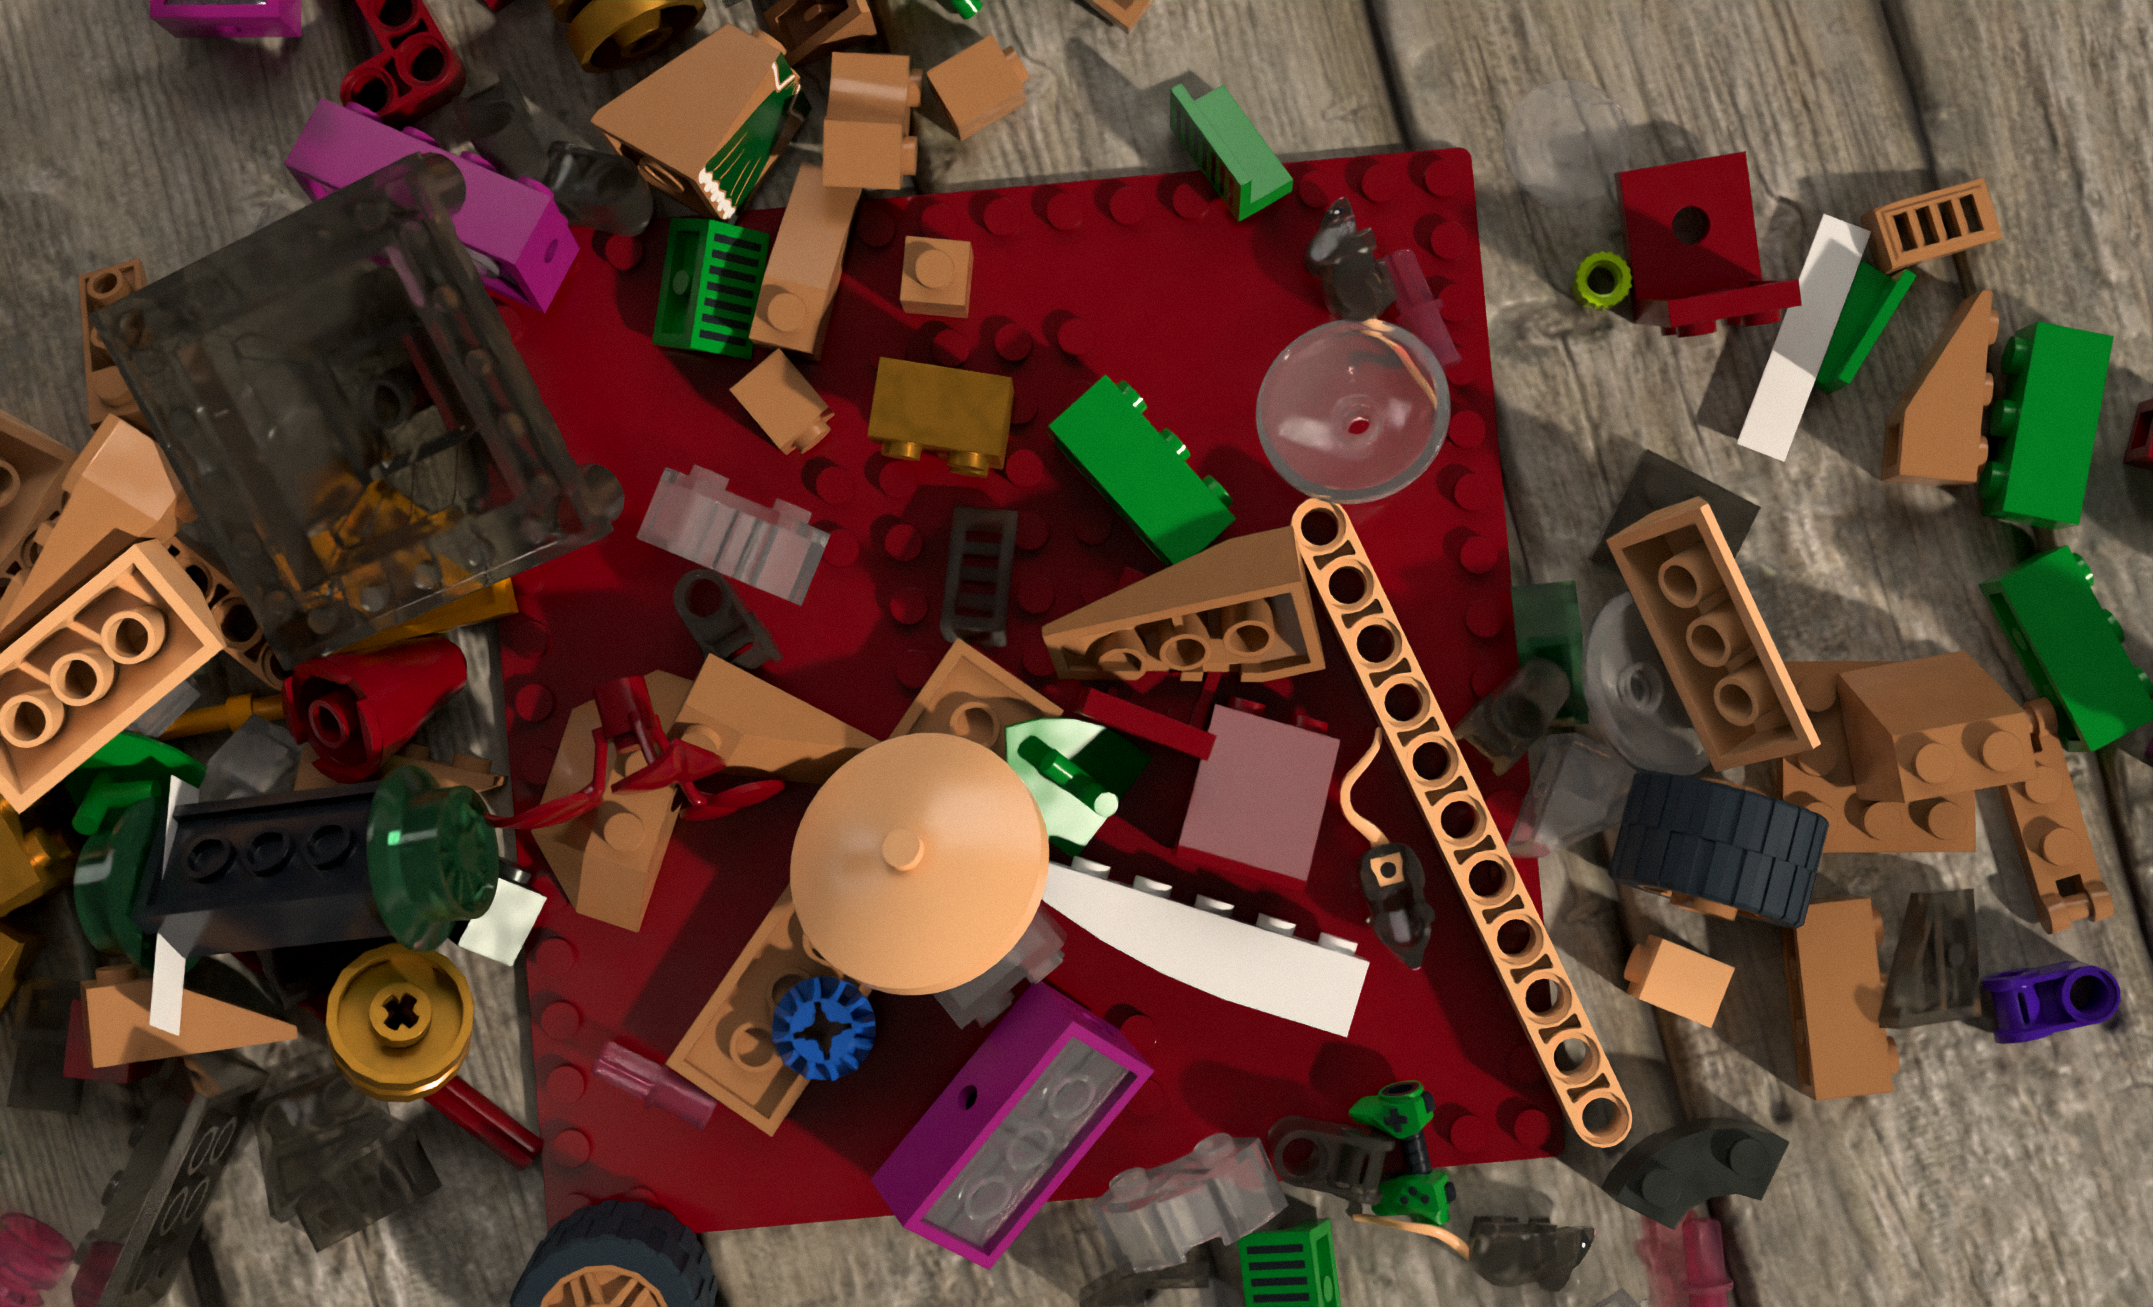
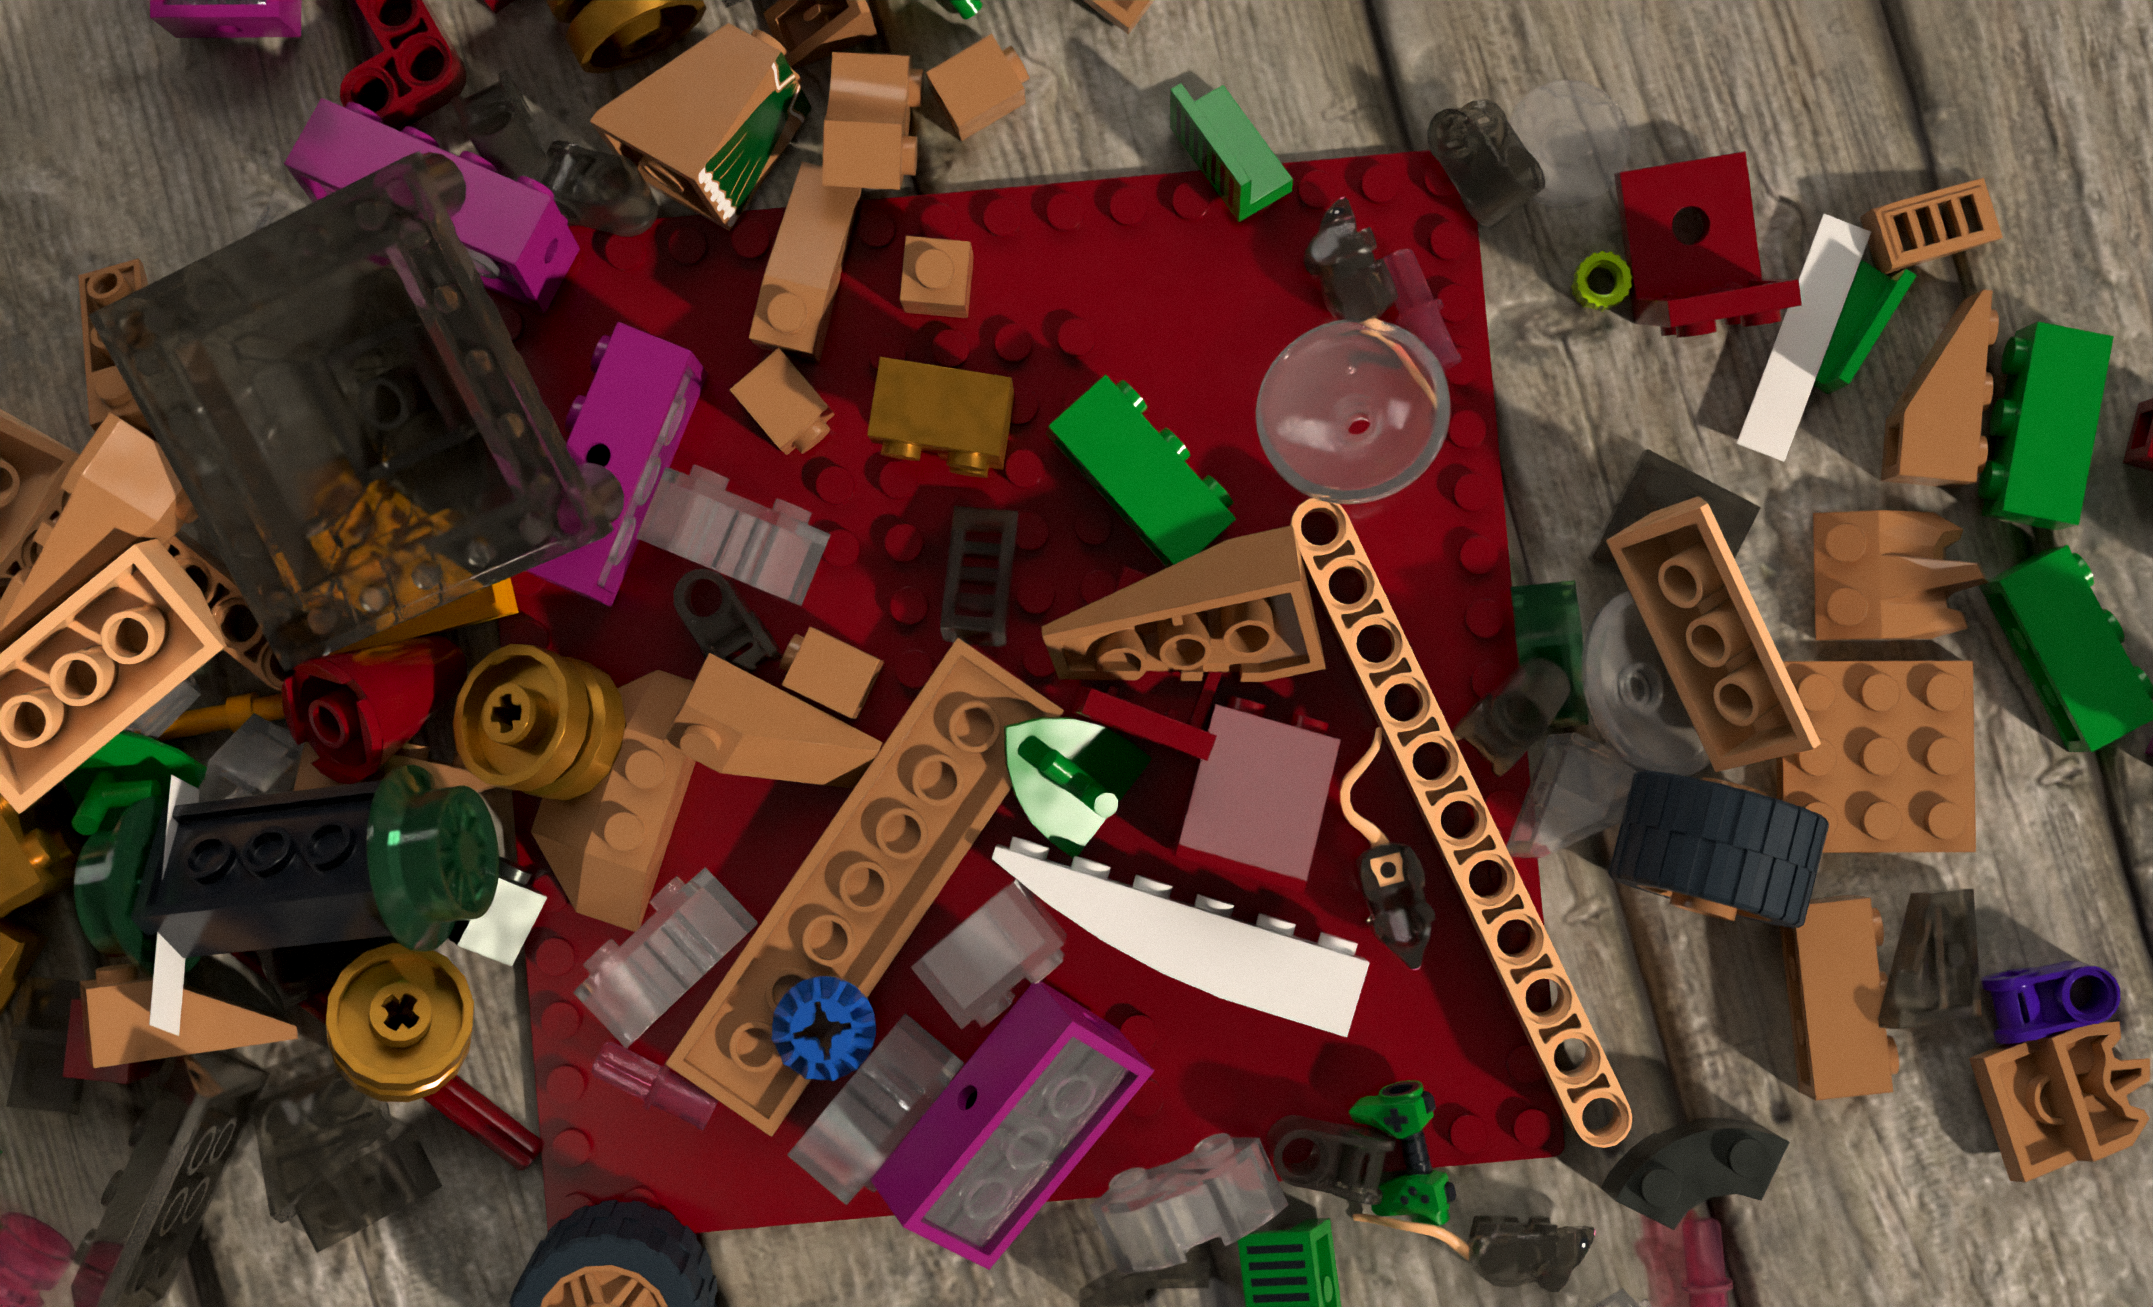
(538, 722): none -> pearl gold wheel
(633, 429): none -> magenta brick
(633, 726): dark red plant -> none
(664, 957): none -> clear brick
(710, 287): green panel -> none
(830, 671): none -> medium nougat brick
(876, 1110): none -> clear brick
(919, 864): light nougat dish -> none
(1489, 163): none -> clear smoke piece
(1677, 979): light nougat brick -> none
(1887, 575): none -> medium nougat plate
(1932, 729): medium nougat slope -> none
(2053, 831): medium nougat plate -> none
(2060, 1099): none -> medium nougat plate

